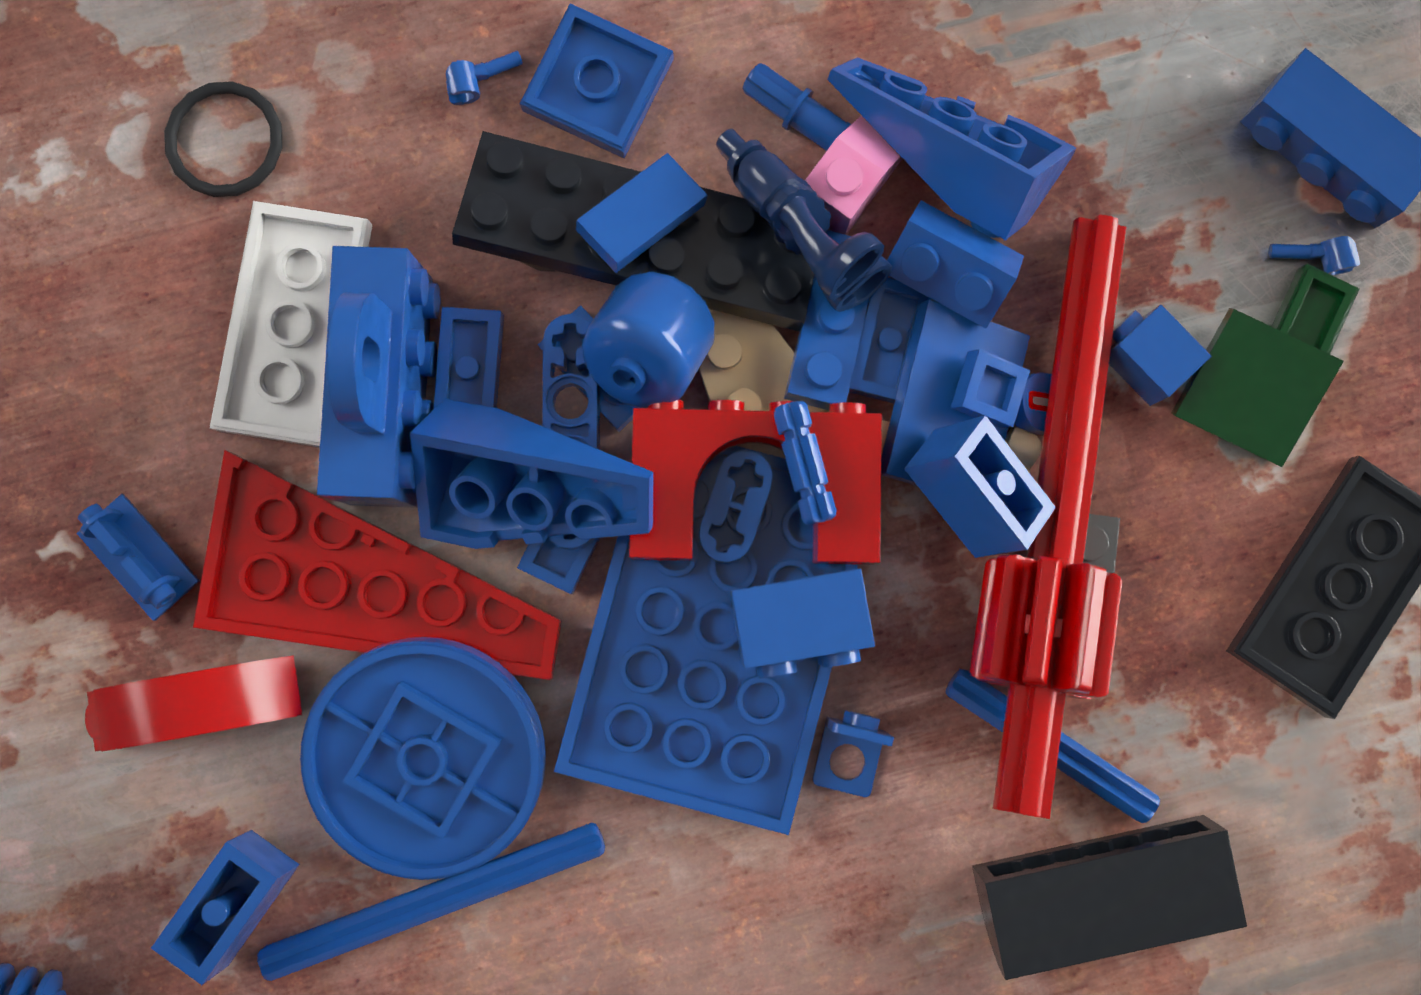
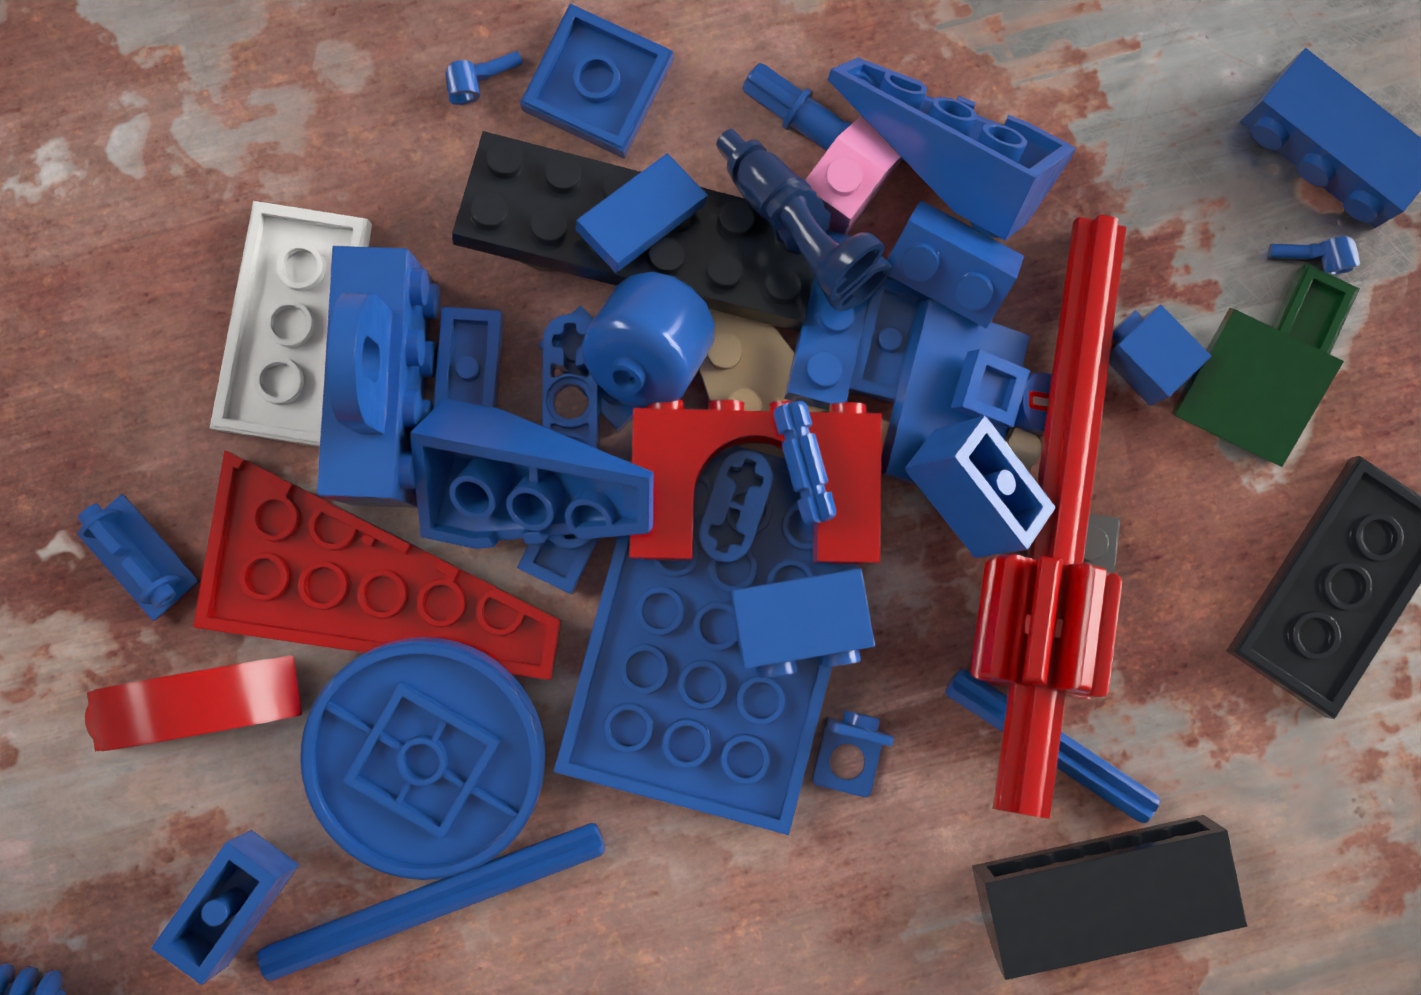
(204, 92): black piece -> none

